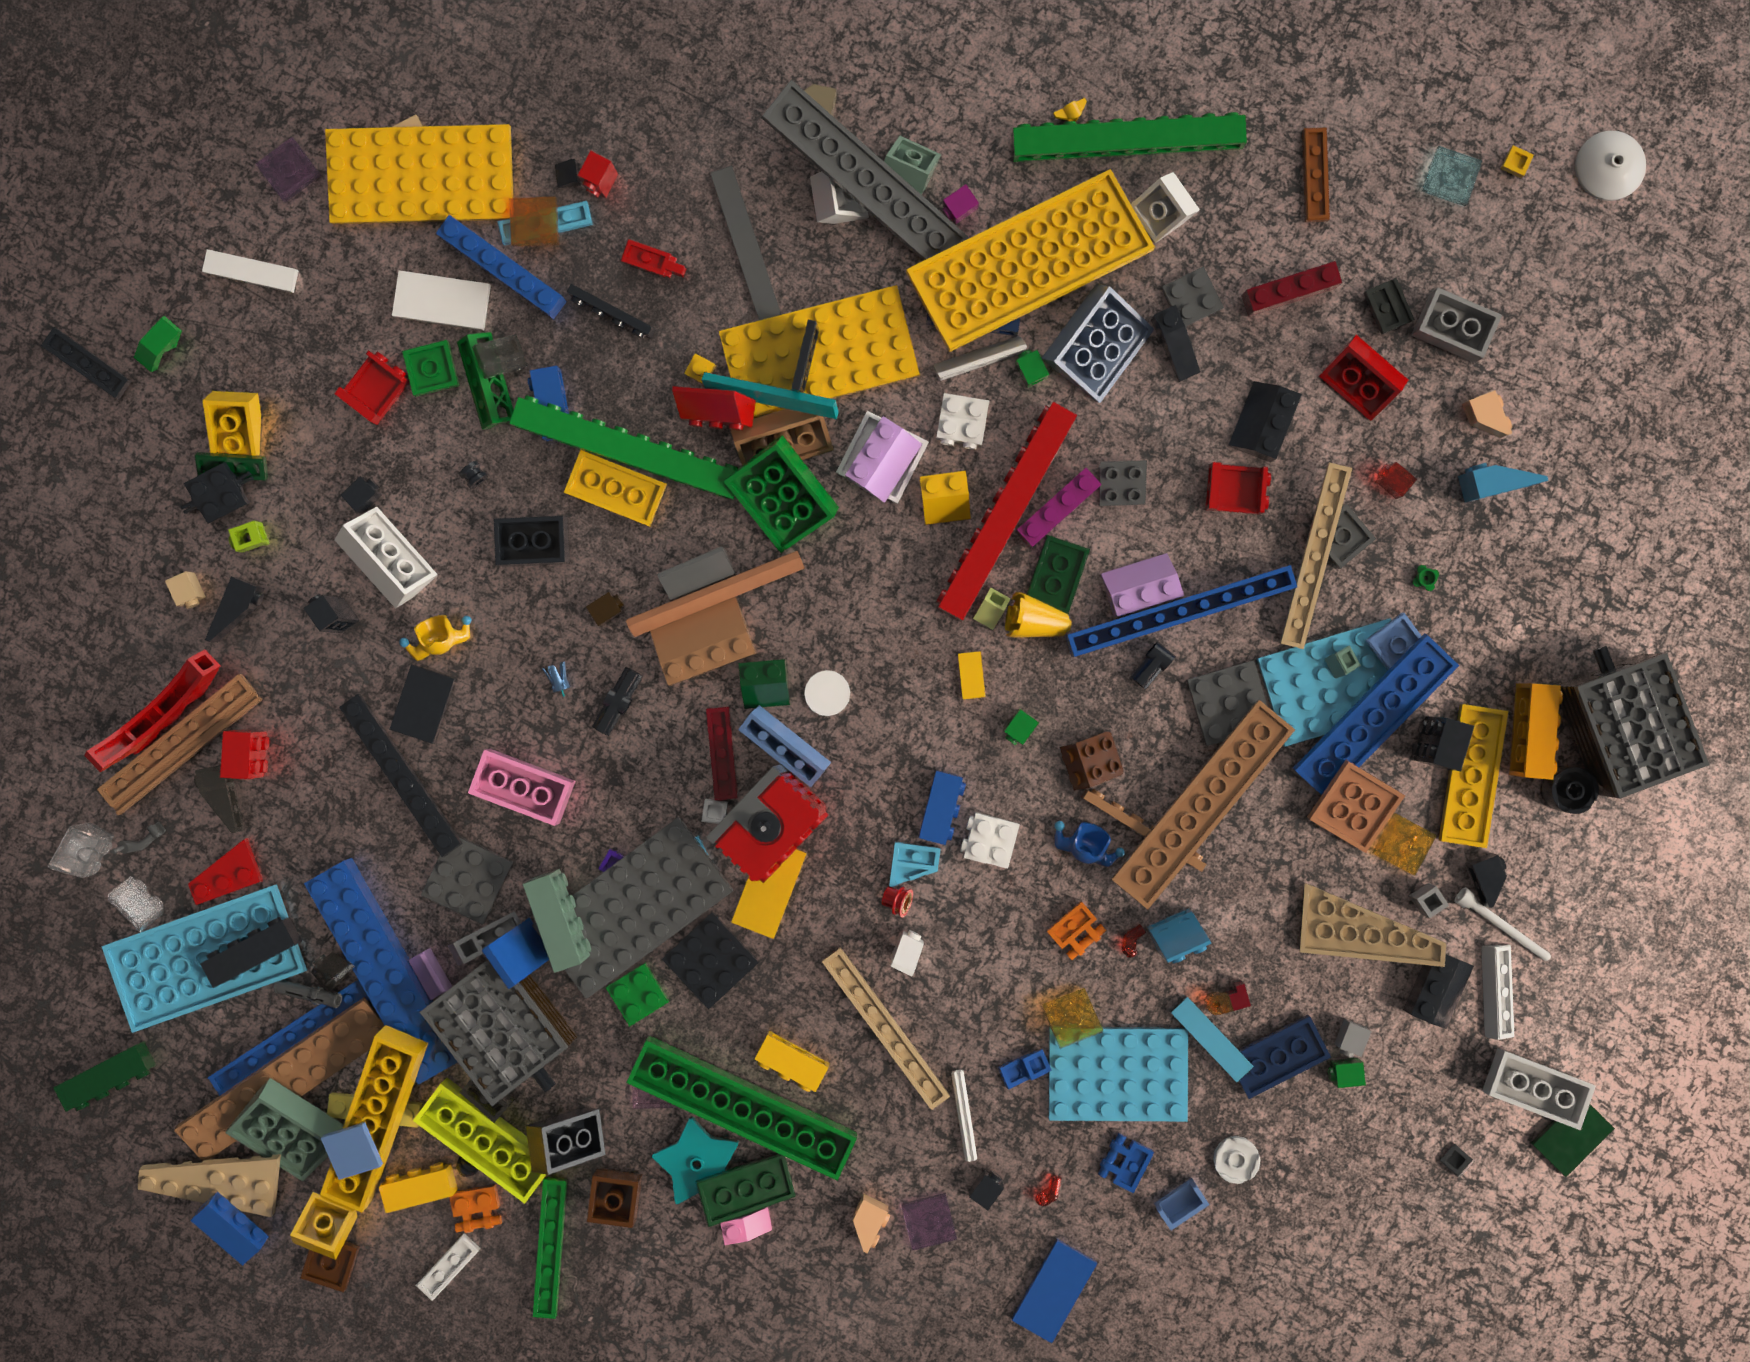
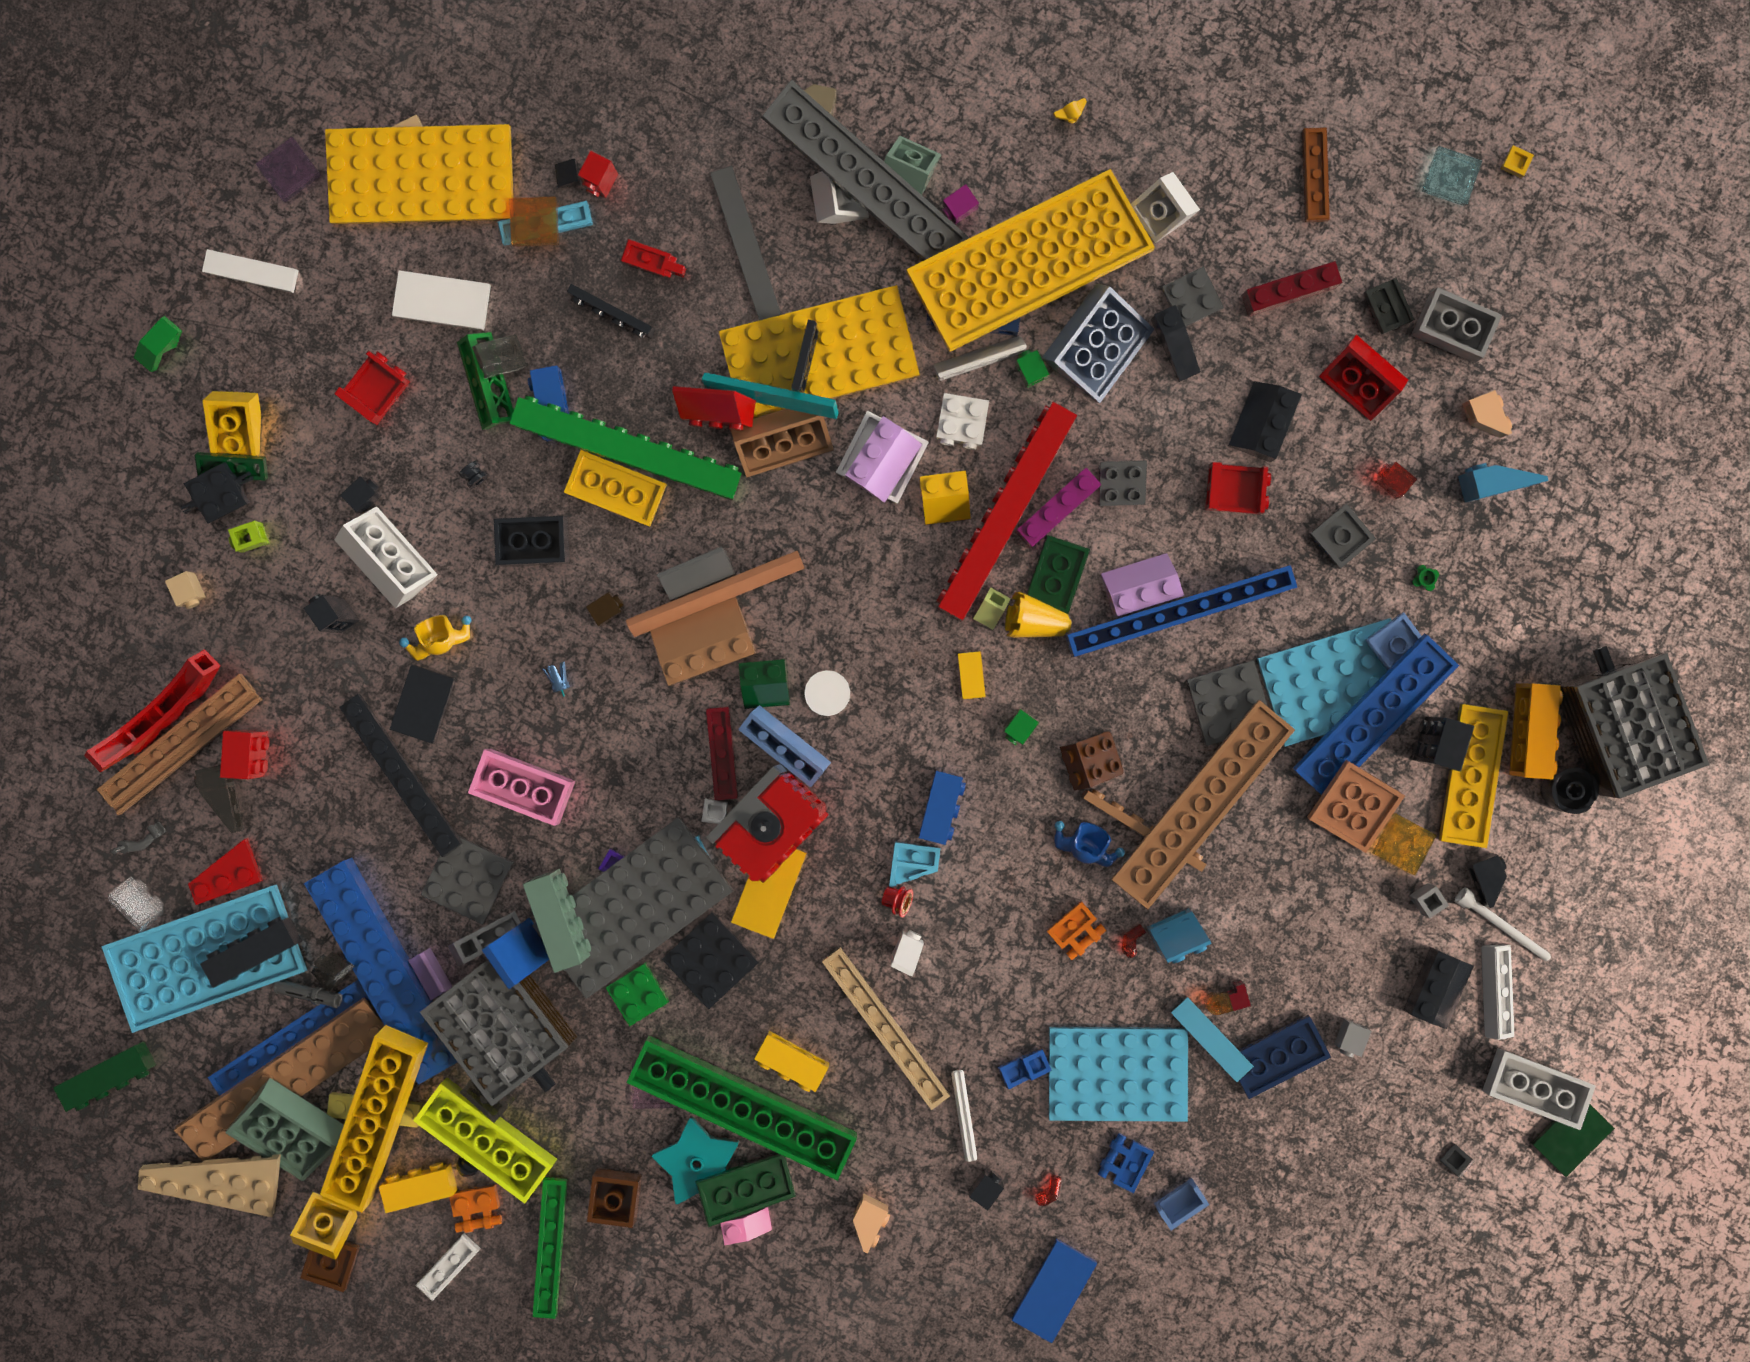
(81, 850): clear slope -> none
(86, 363): black plate -> none
(229, 1228): blue brick -> none
(236, 604): black slope -> none
(351, 1150): medium blue tile -> none
(431, 368): green plate -> none
(501, 267): blue brick -> none
(565, 1140): black brick -> none
(617, 701): black piece -> none
(698, 367): yellow plate -> none
(782, 494): green slope -> none
(929, 1221): clear purple tile -> none
(990, 840): white plate -> none
(1072, 1018): clear yellow plate -> none
(1129, 137): green brick -> none
(1155, 661): black piece -> none
(1236, 1159): white tile -> none
(1316, 555): tan plate -> none
(1342, 662): sand green slope -> none
(1347, 1072): green brick -> none
(1348, 930): tan wing -> none
(1601, 175): white dish -> none

